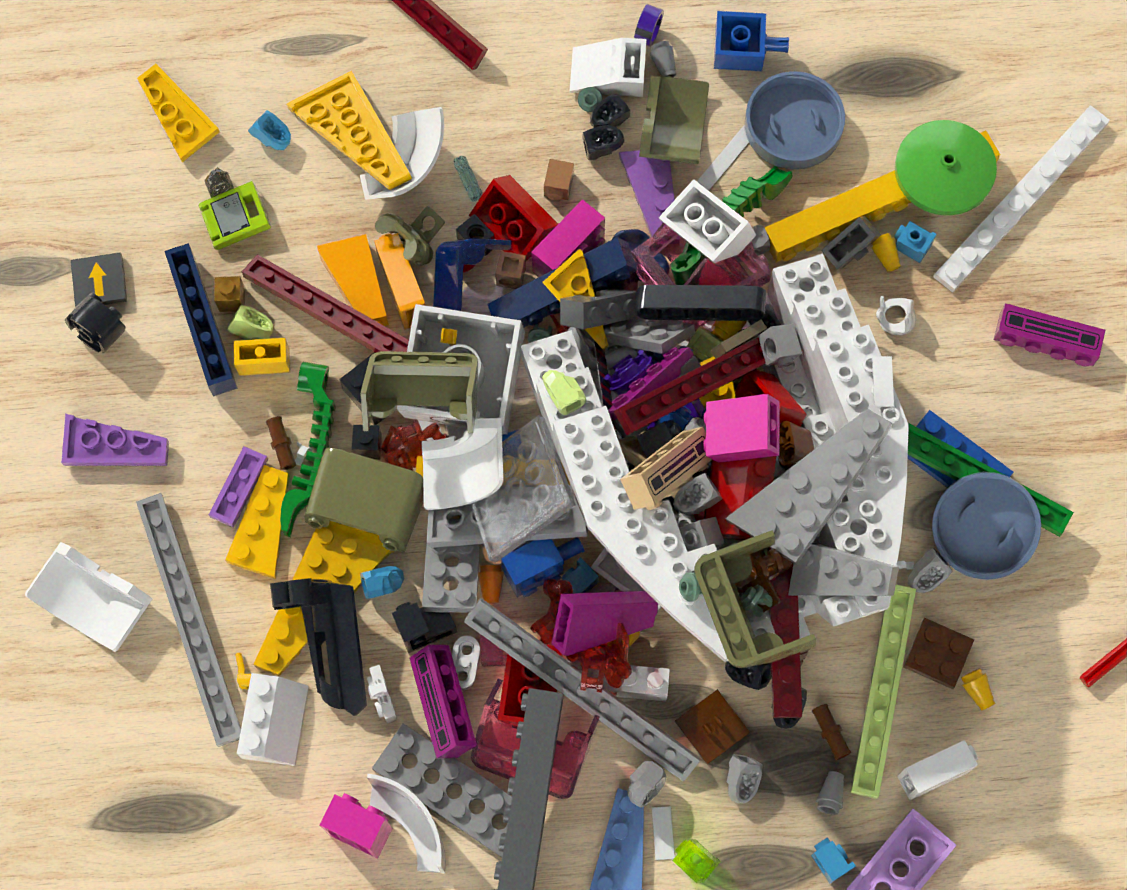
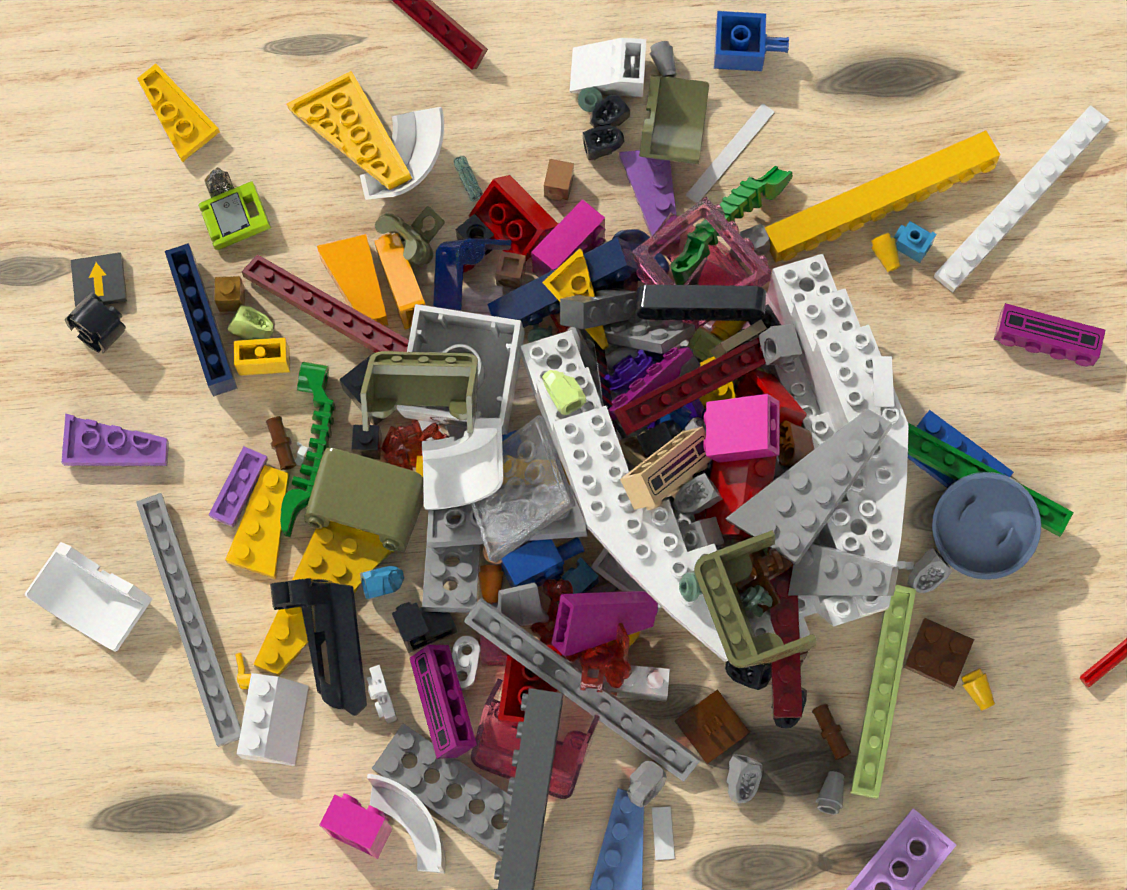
(271, 131): dark azure rock -> none
(449, 336): yellow hand -> none
(521, 605): none -> light grey piece
(649, 24): dark purple piece -> none
(684, 859): clear neon green brick -> none
(708, 223): white slope -> none
(794, 120): sand blue brick -> none
(831, 860): dark azure brick -> none
(851, 243): dark grey brick -> none
(903, 327): white piece -> none
(938, 769): white brick -> none
(945, 167): bright green dish -> none

